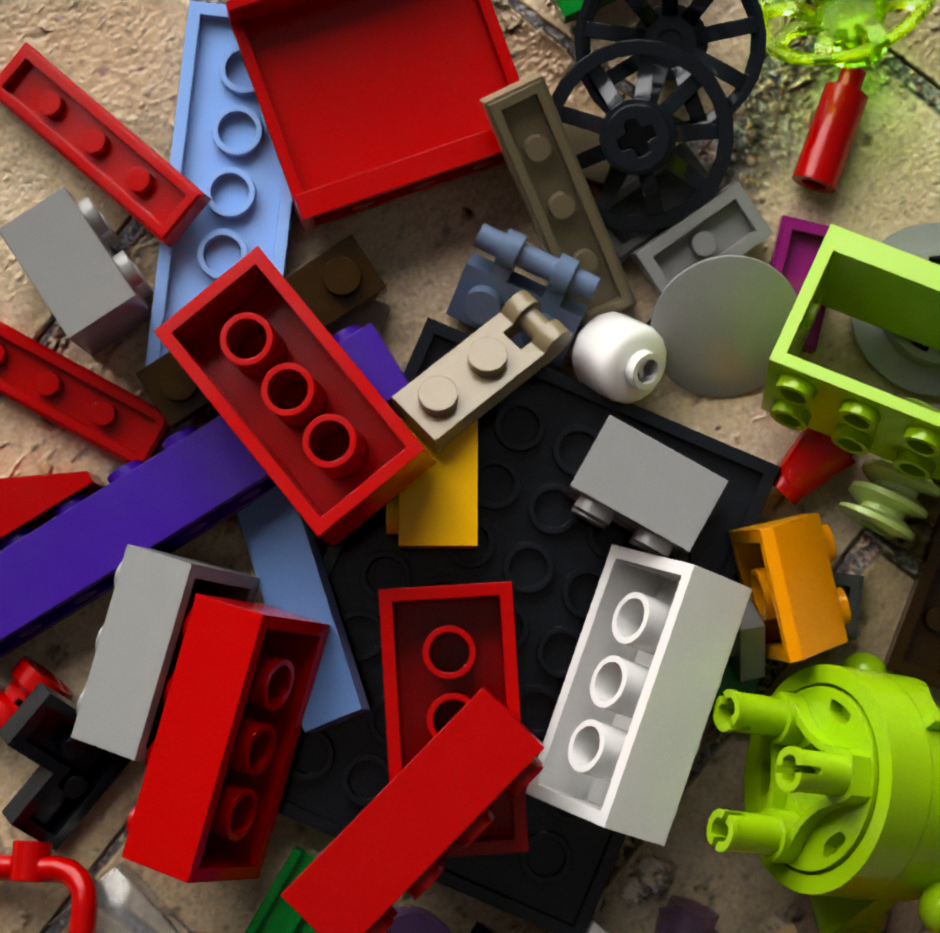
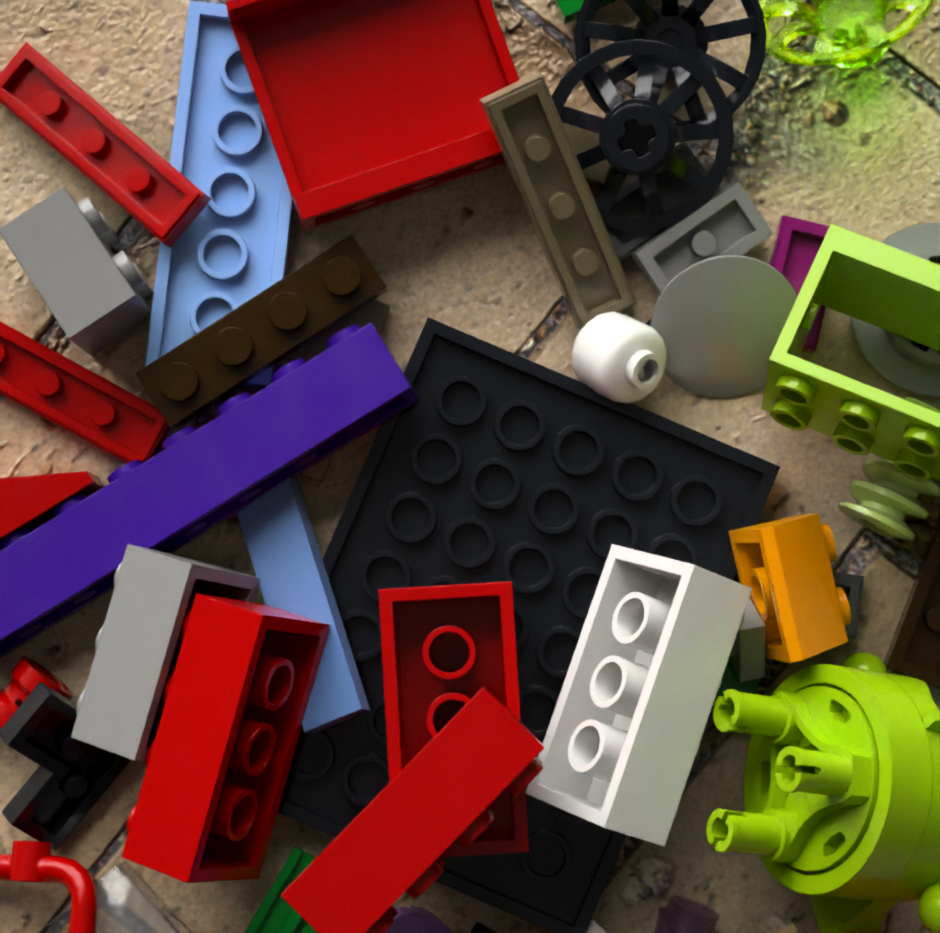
(294, 397): red brick -> none
(443, 502): yellow brick -> none
(480, 371): plate -> none
(490, 284): sand blue plate -> none
(644, 490): light grey brick -> none
(810, 464): red cone -> none
(832, 132): red cylinder -> none

